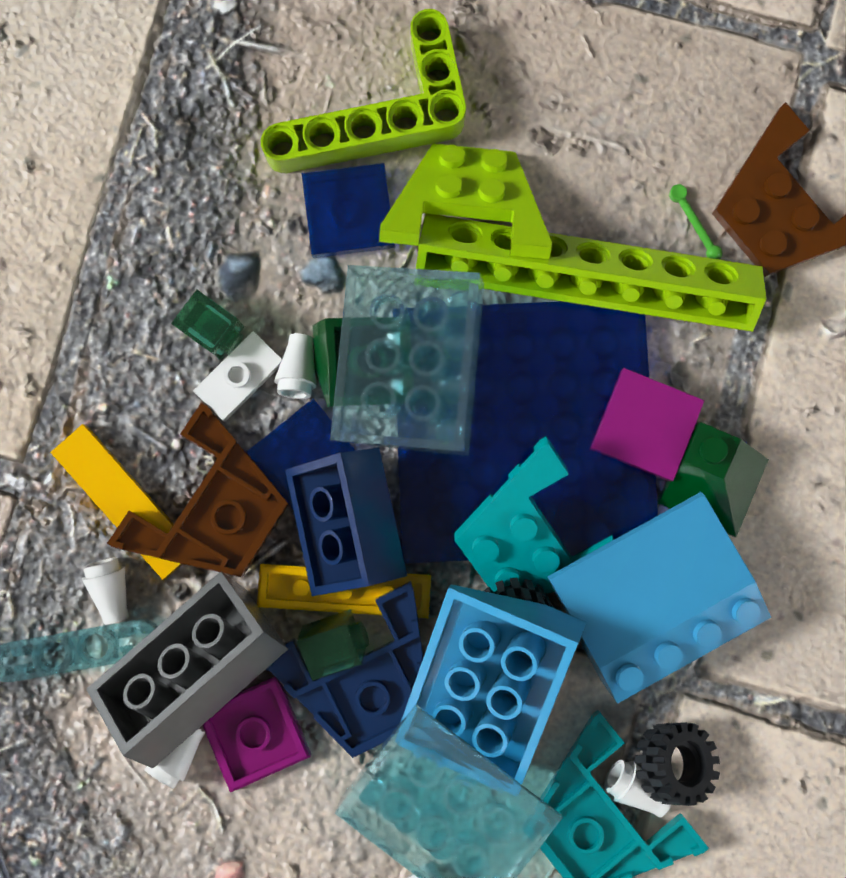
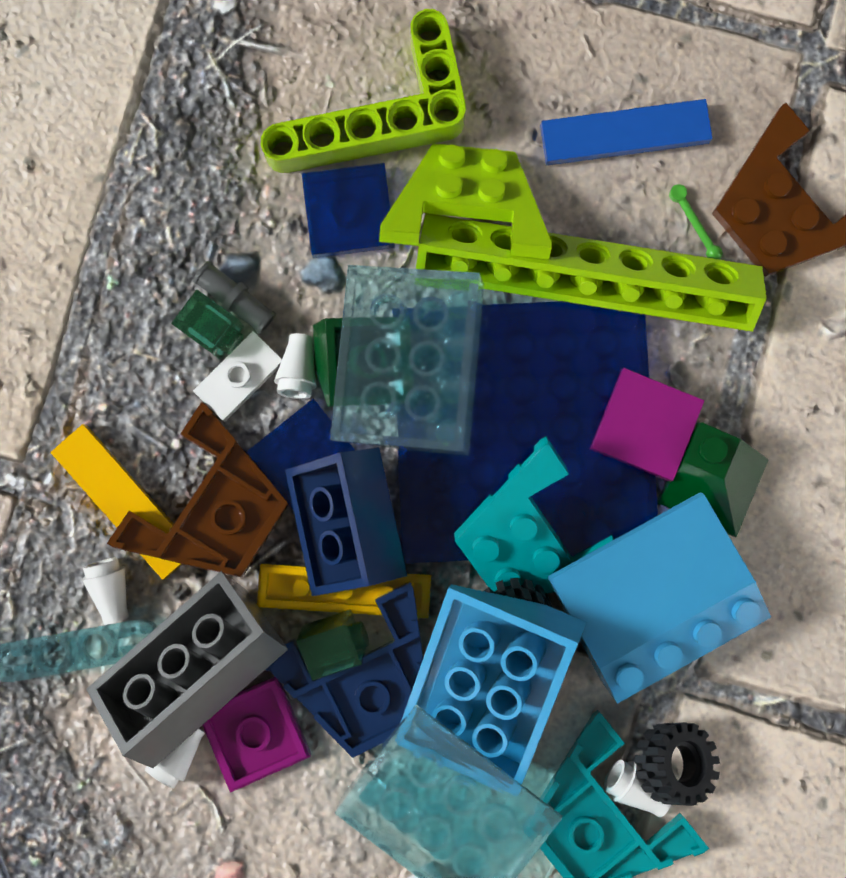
(234, 297): none -> dark grey pin
(626, 132): none -> blue tile

